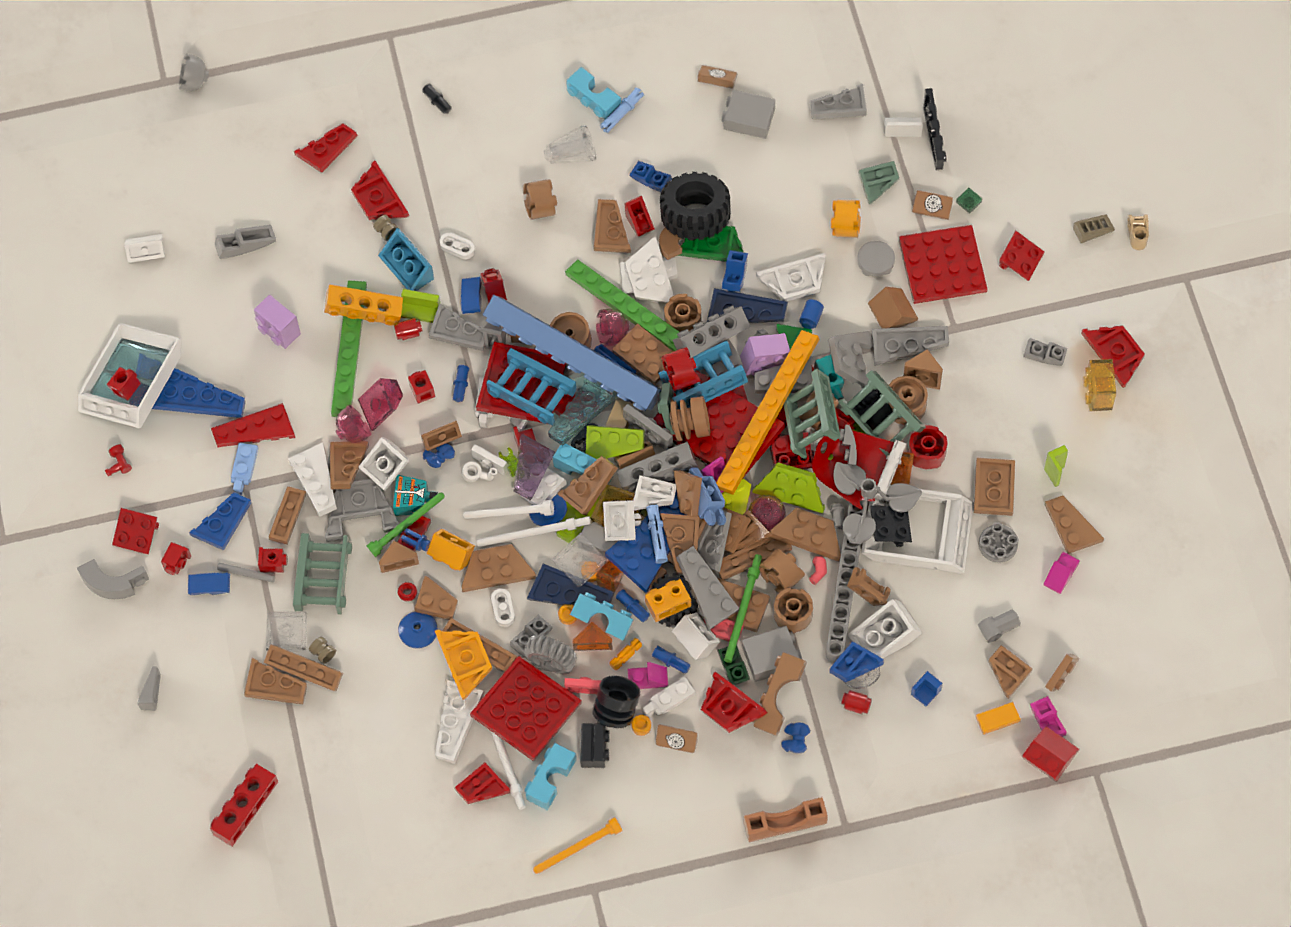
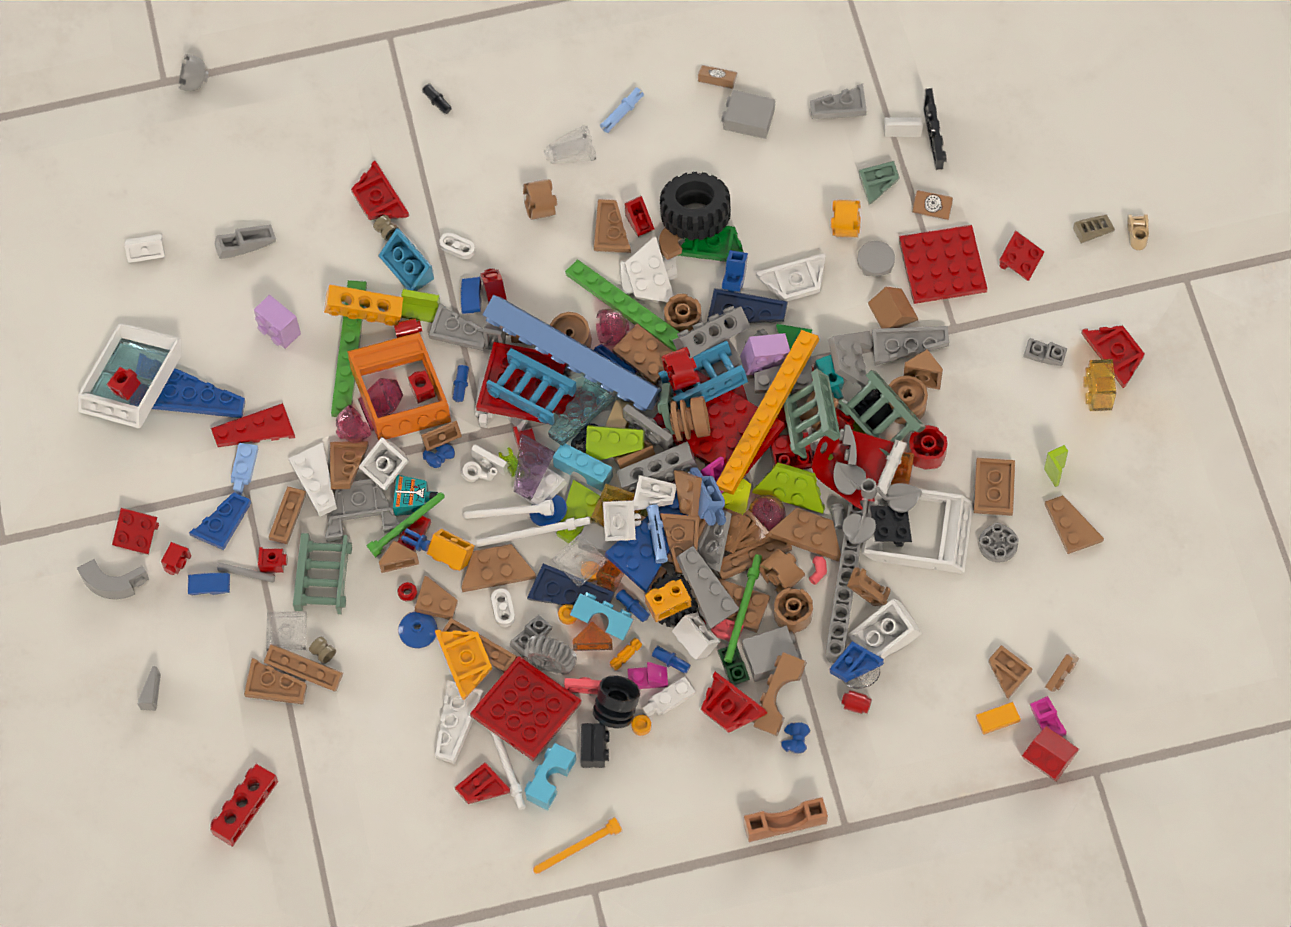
(117, 452): red piece -> none
(325, 150): red wing -> none
(390, 355): none -> orange window
(588, 487): medium nougat wing -> none
(602, 103): medium azure arch -> none
(648, 176): blue slope -> none
(676, 738): medium nougat slope -> none
(811, 314): blue brick -> none
(926, 688): blue panel -> none
(969, 200): clear green plate -> none
(994, 628): light grey piece -> none
(1061, 572): dark pink slope -> none

